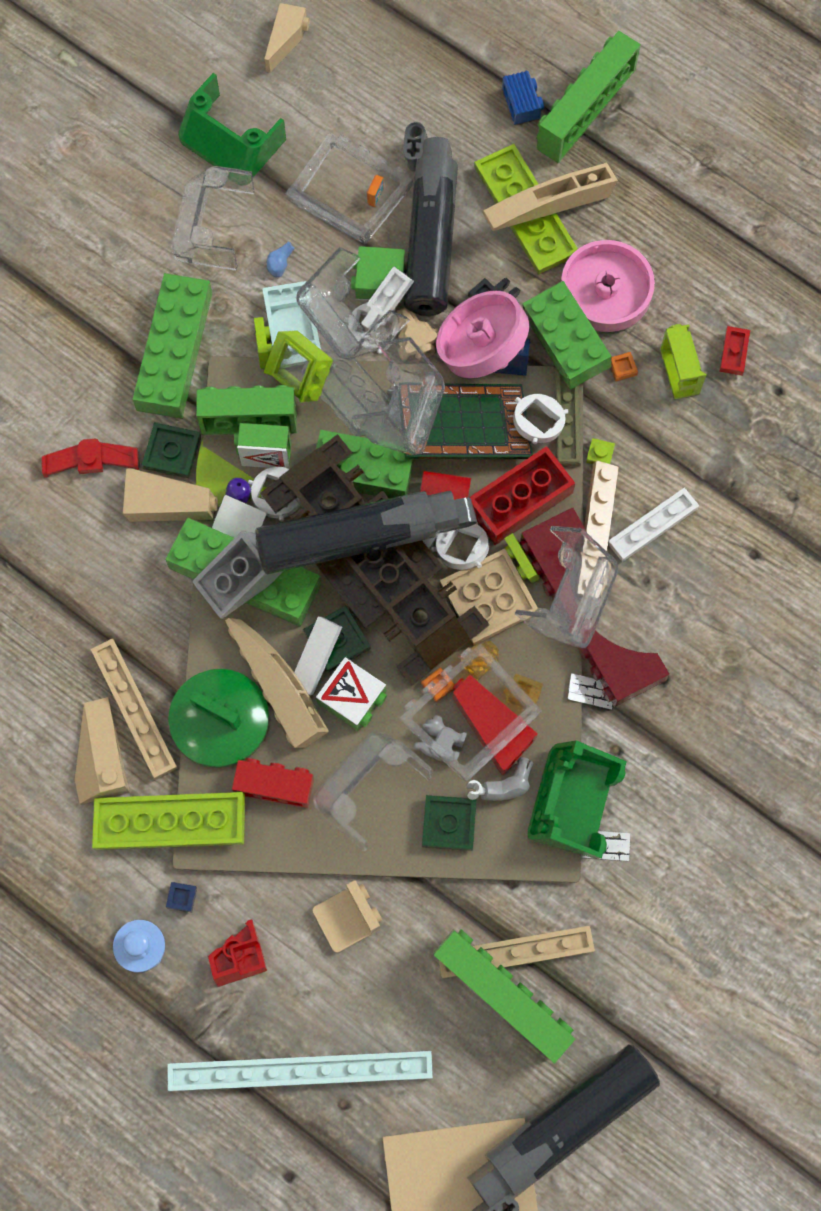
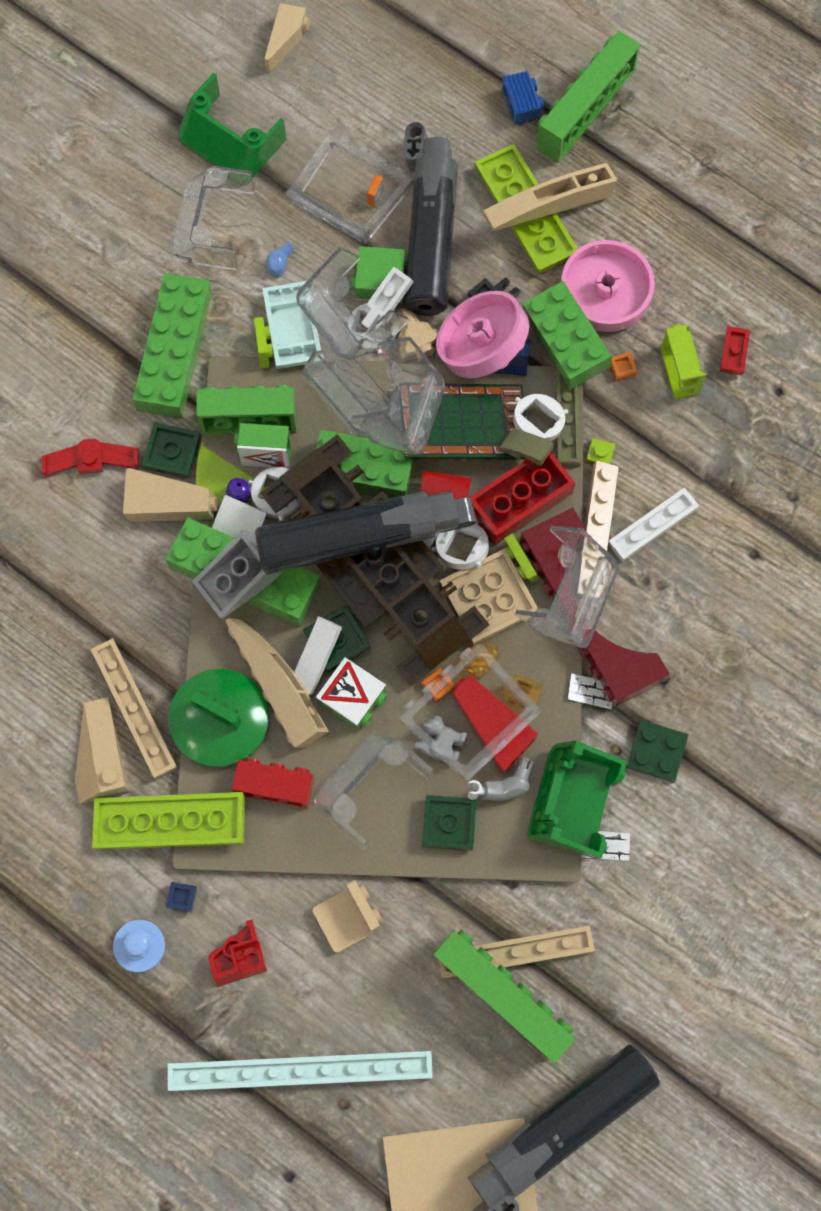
(299, 365): lime window -> none
(527, 445): none -> olive slope
(657, 751): none -> dark green plate

